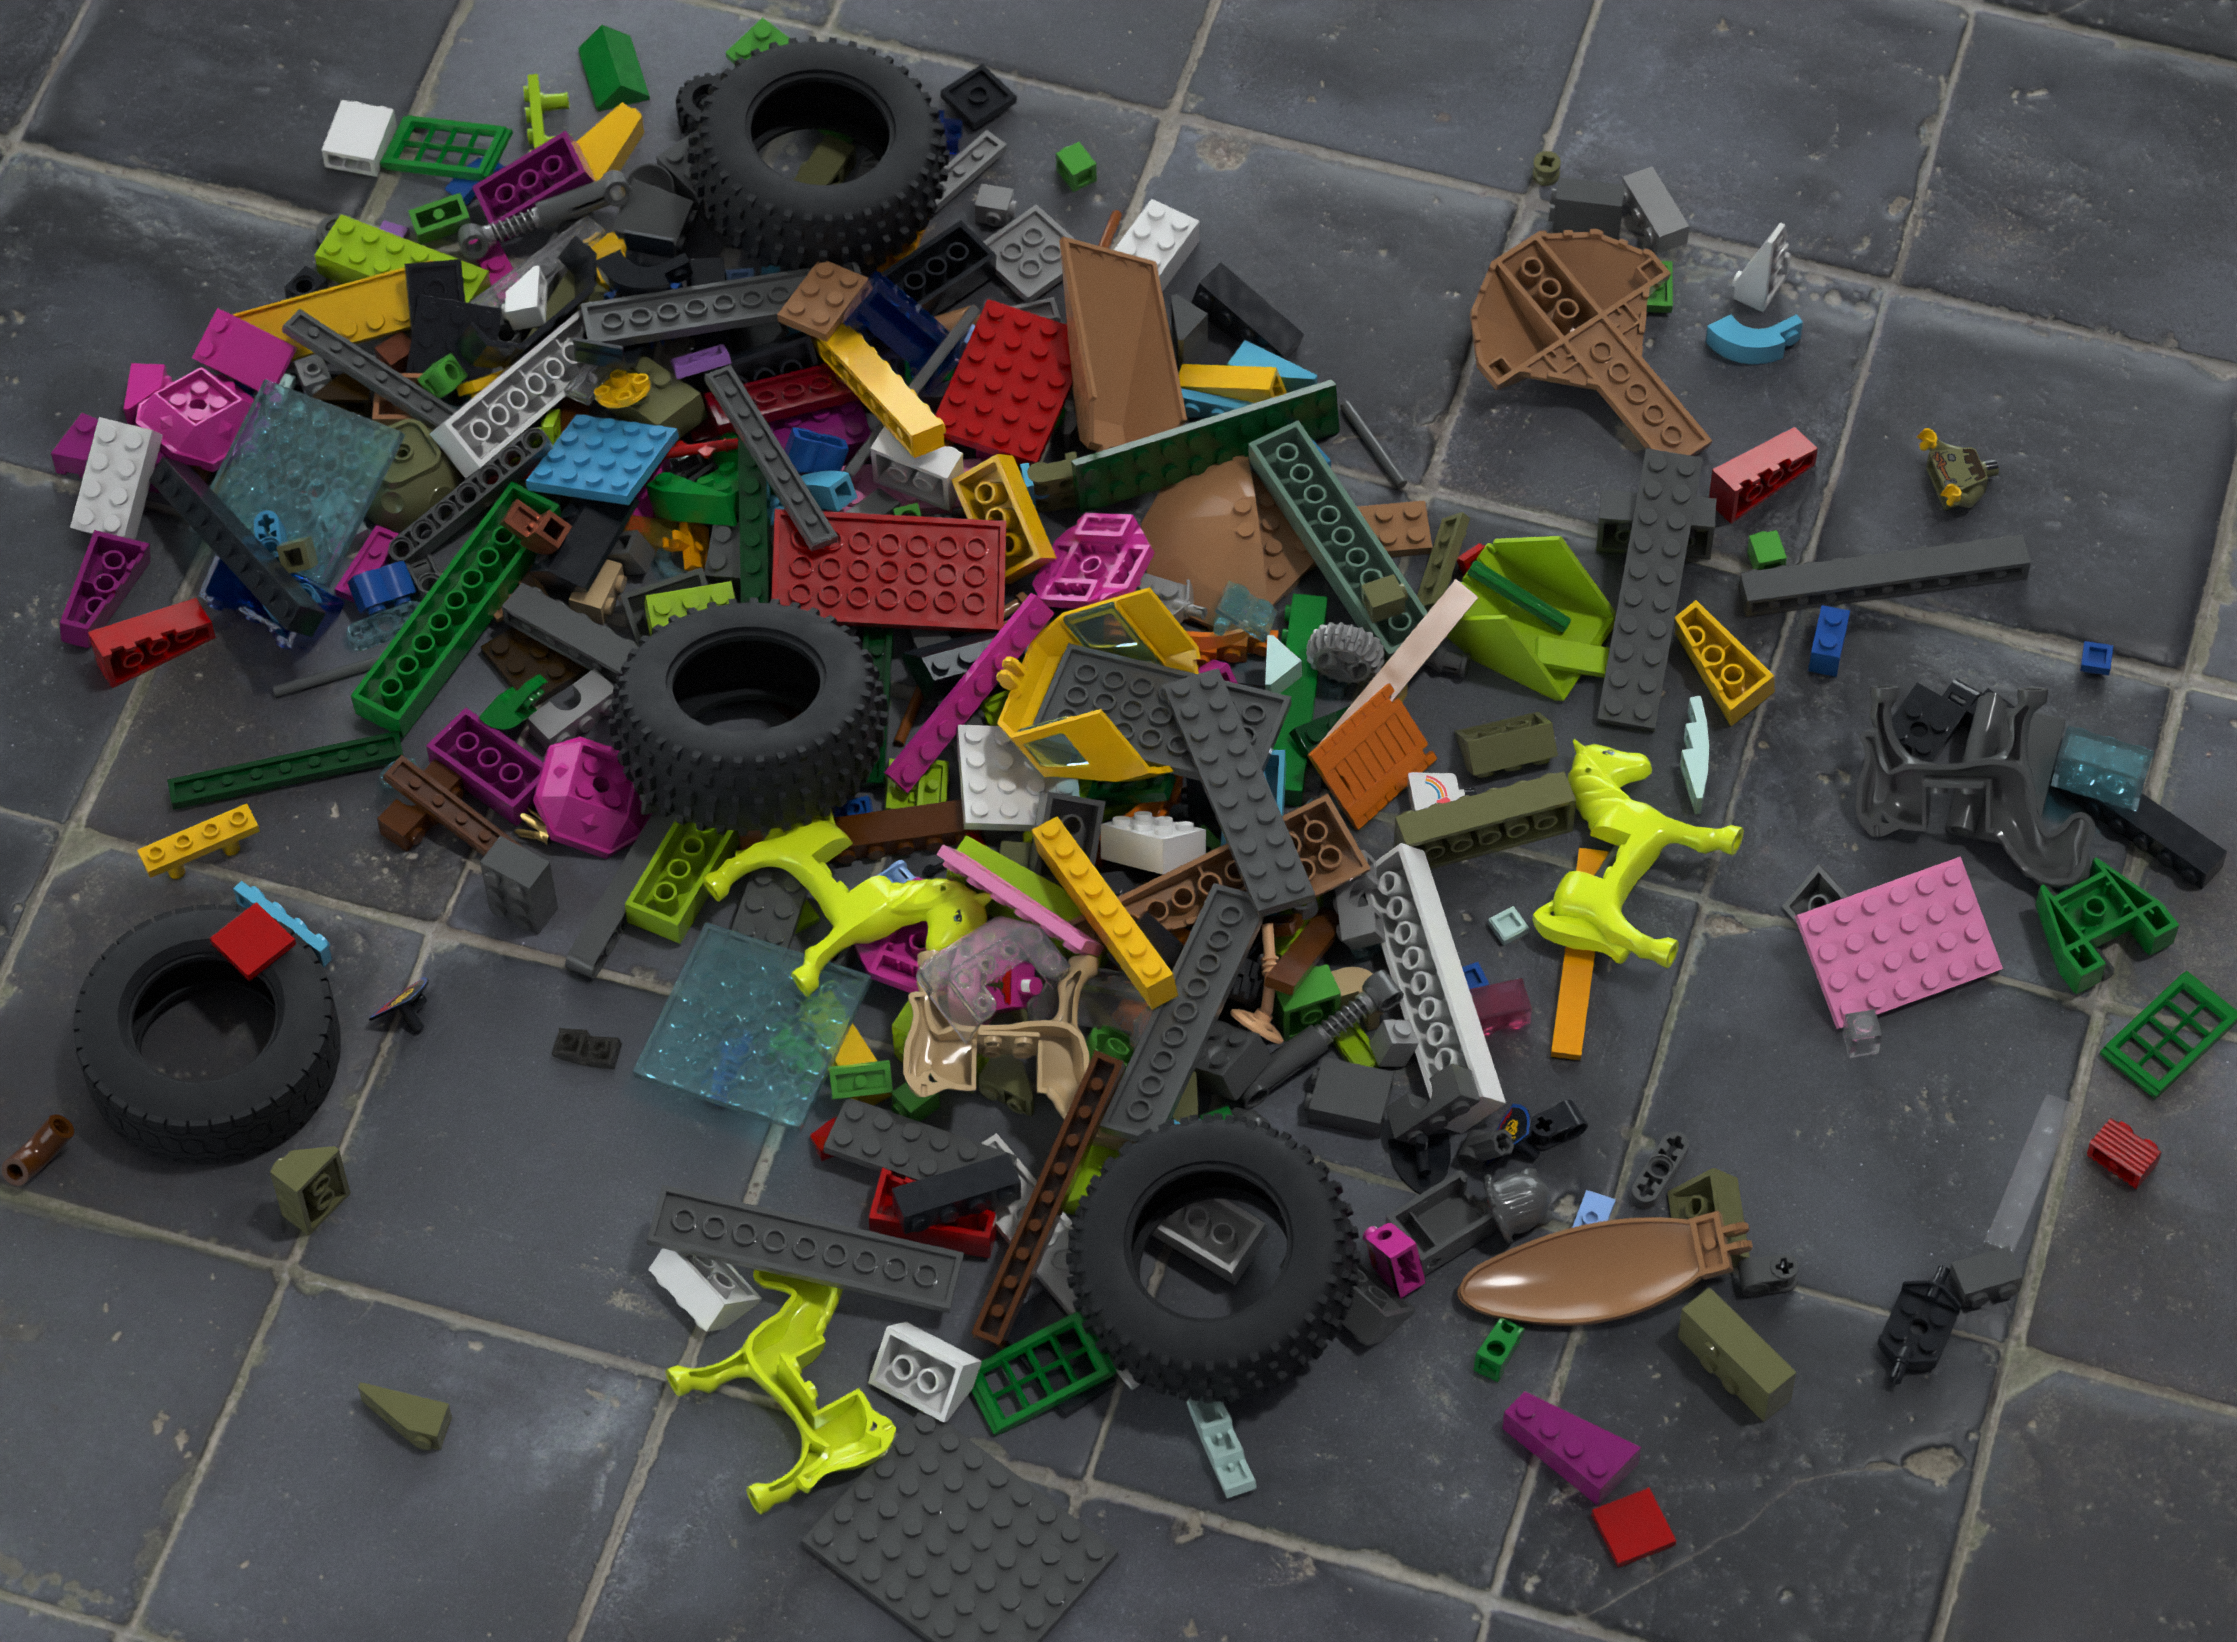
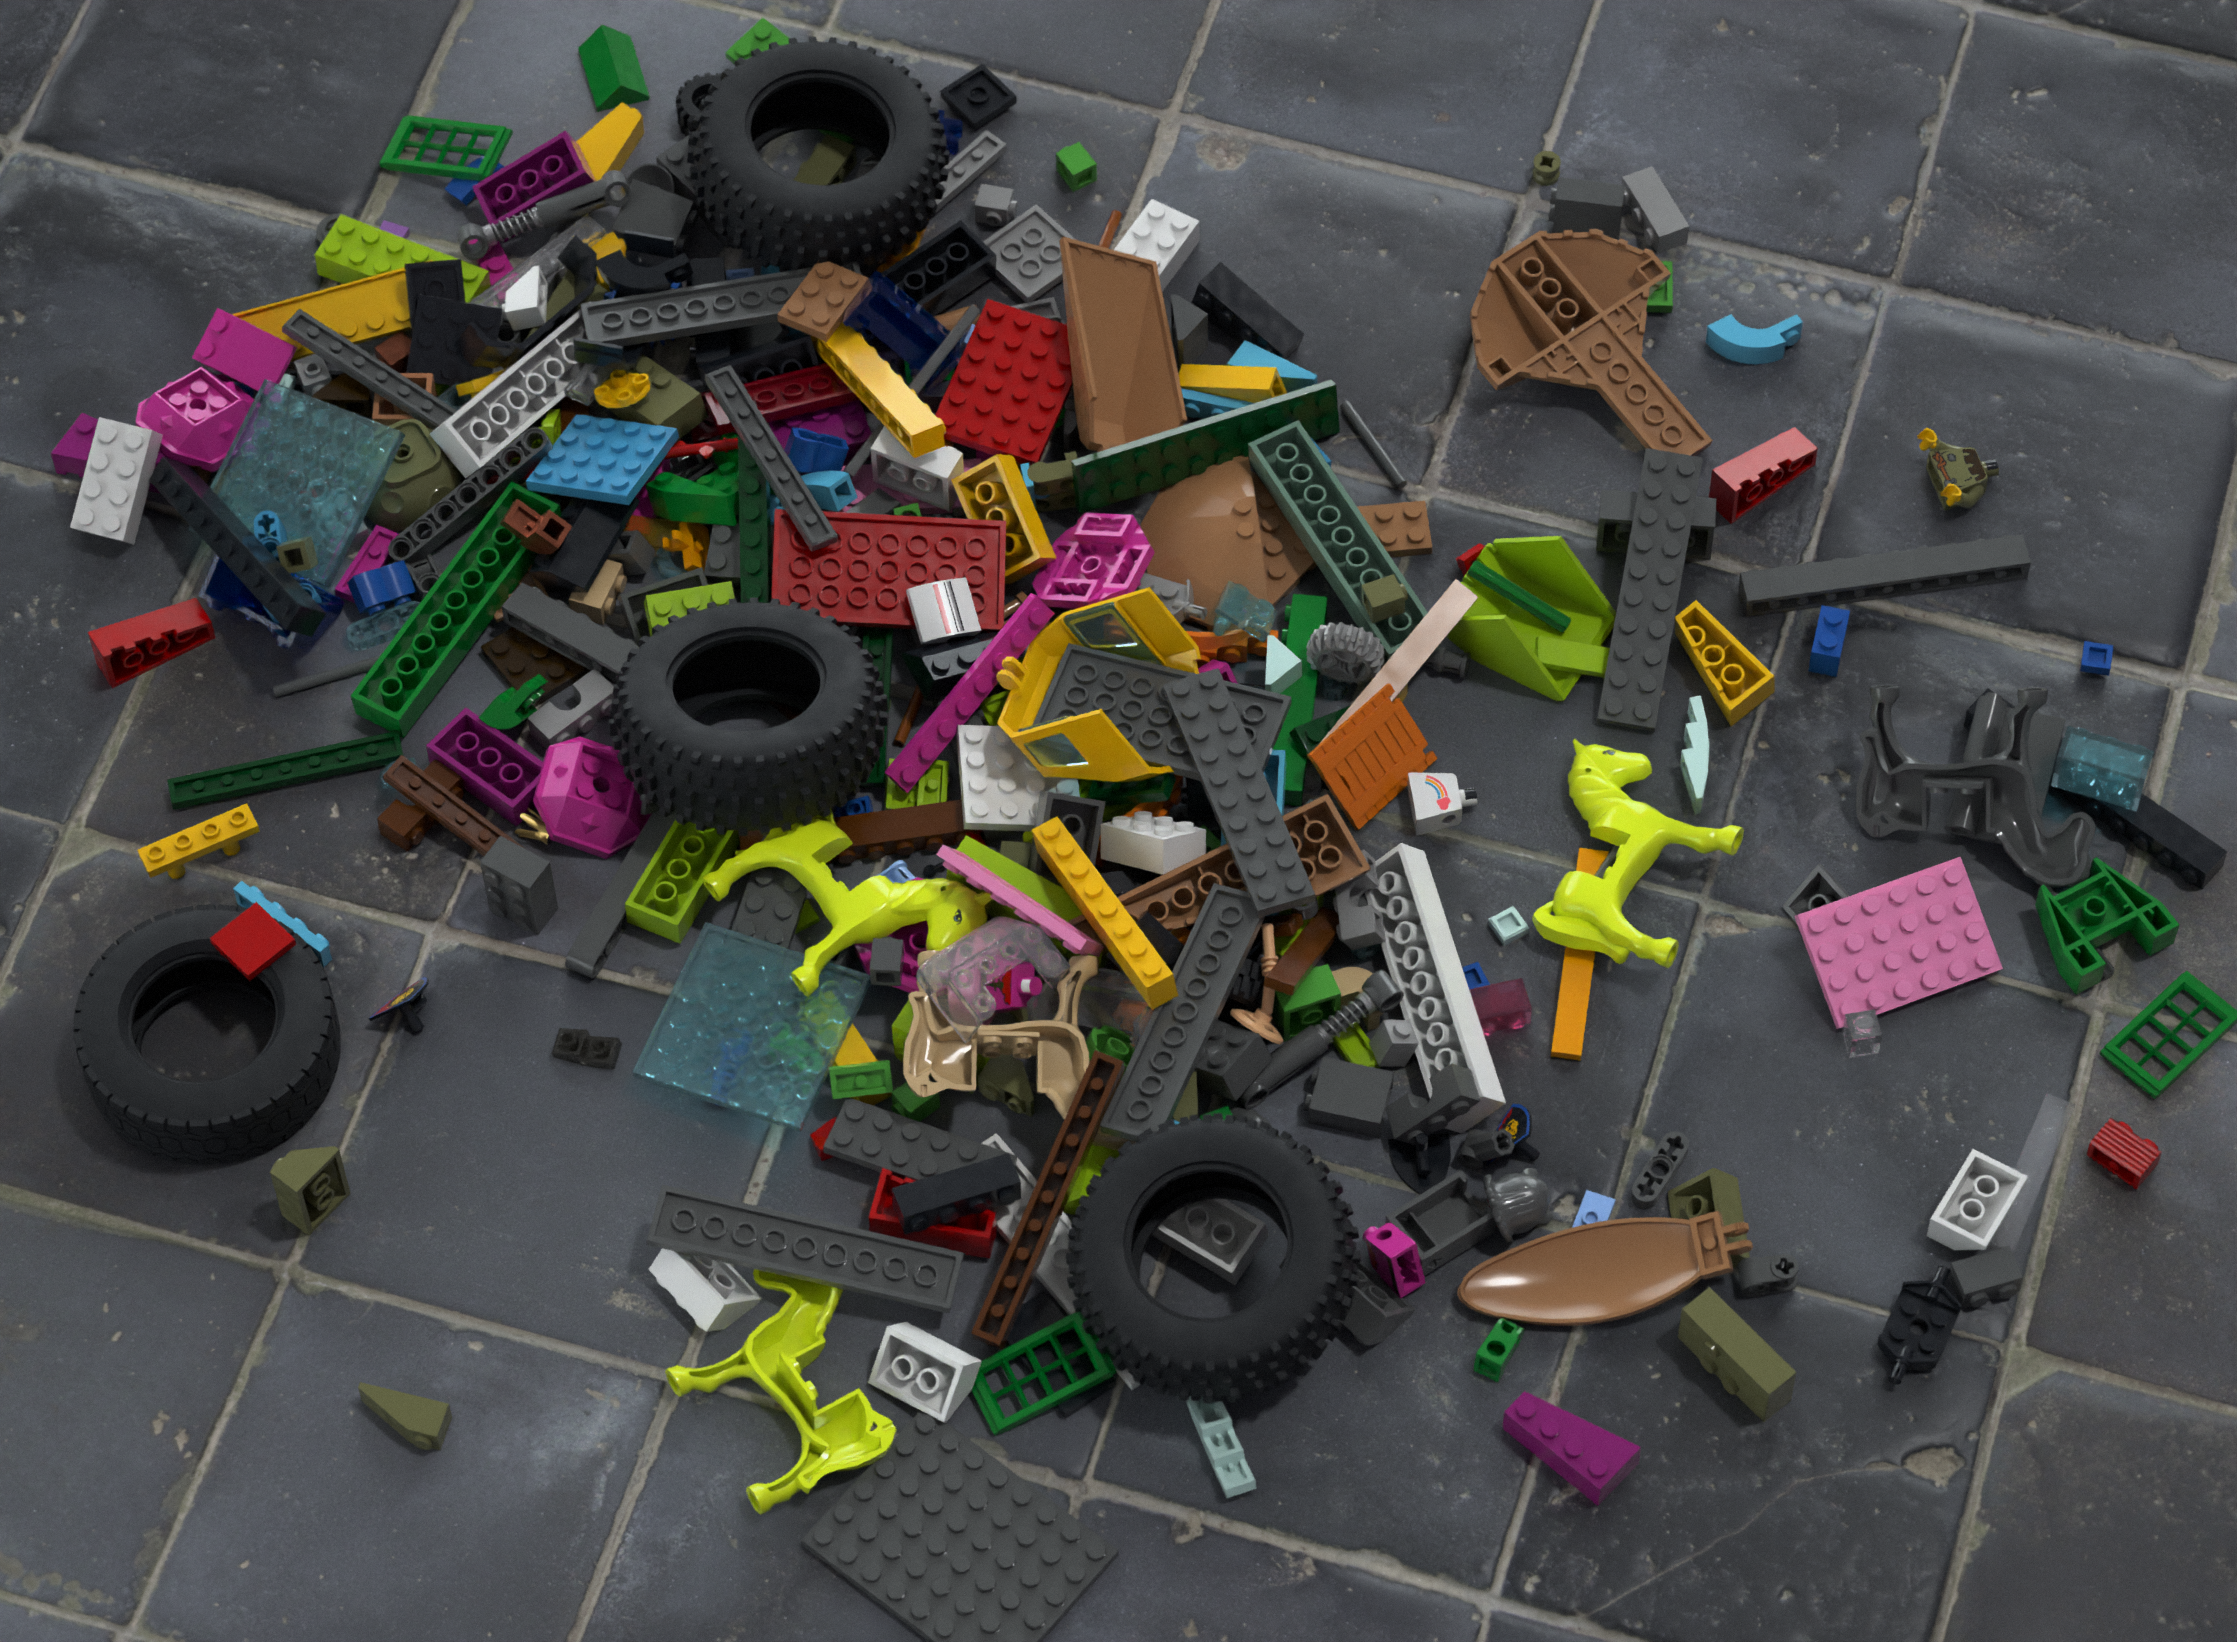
(38, 1150): reddish brown cylinder -> none
(102, 583): magenta wedge -> none
(142, 383): dark pink slope -> none
(305, 282): black brick -> none
(359, 137): white brick -> none
(439, 218): bright green brick -> none
(442, 376): bright green brick -> none
(538, 106): lime plate -> none
(700, 361): medium lavender tile -> none
(887, 961): none -> dark grey brick
(943, 610): none -> white slope
(1443, 559): olive plate -> none
(1489, 820): olive brick -> none
(1507, 744): olive slope -> none
(1556, 1126): black piece -> none
(1633, 1527): red tile -> none
(1764, 271): white wedge -> none
(1766, 550): bright green brick -> none
(1934, 712): black hinge -> none
(1975, 1203): none -> white slope

